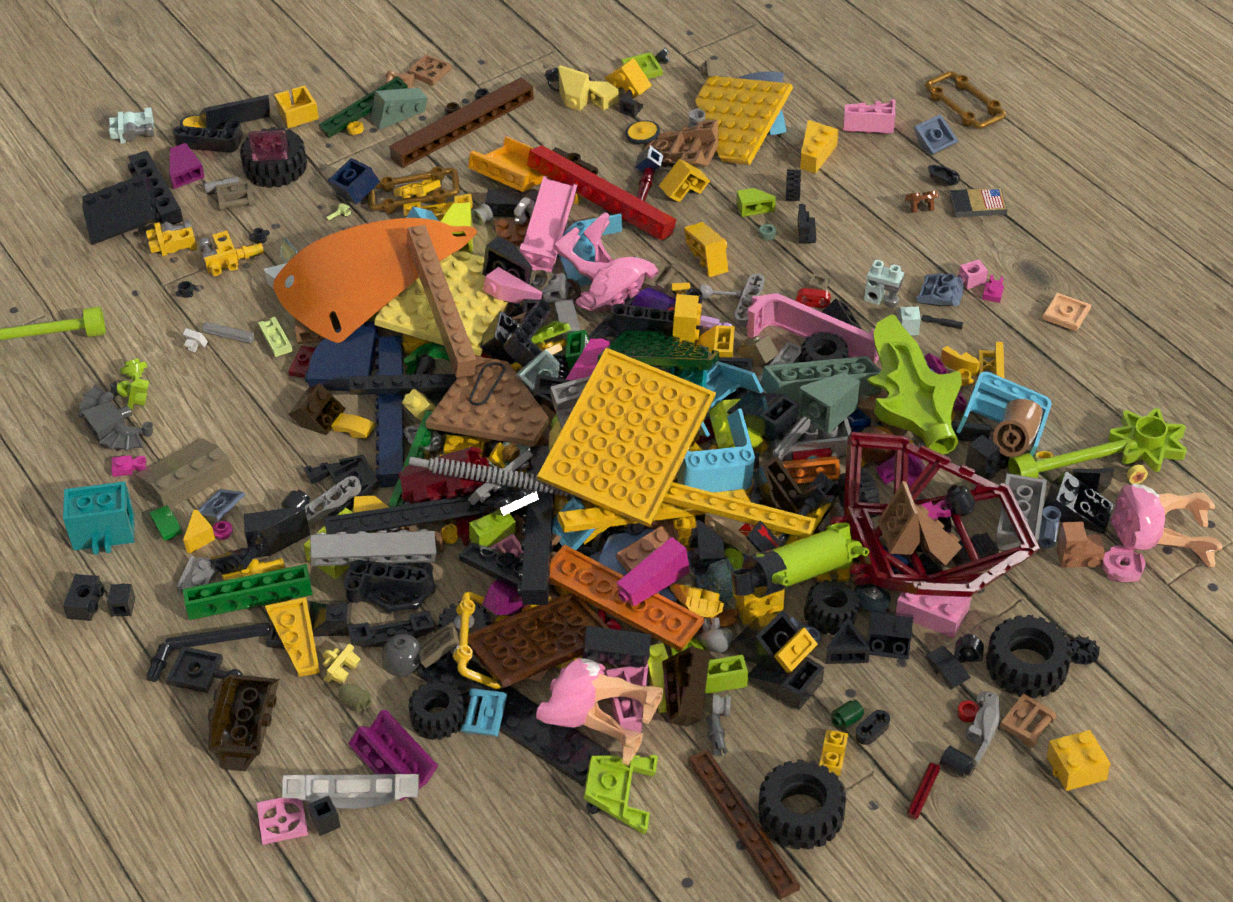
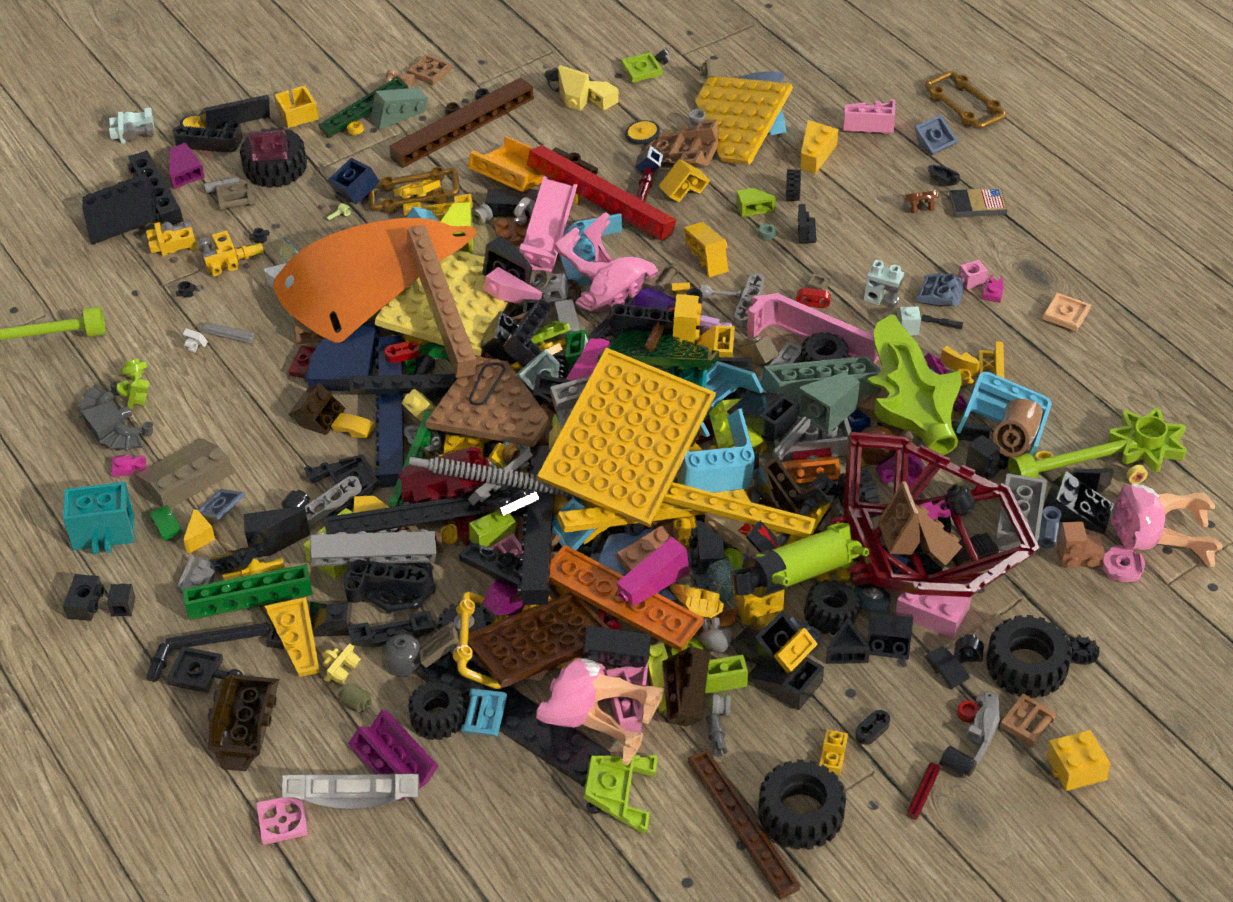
(222, 530): dark pink plate -> none
(275, 336): yellowish green plate -> none
(324, 815): black brick -> none
(402, 352): none -> red beam
(629, 77): yellow brick -> none
(629, 106): black panel -> none
(654, 336): none -> reddish brown axle
(841, 311): black panel -> none
(847, 714): dark green brick -> none

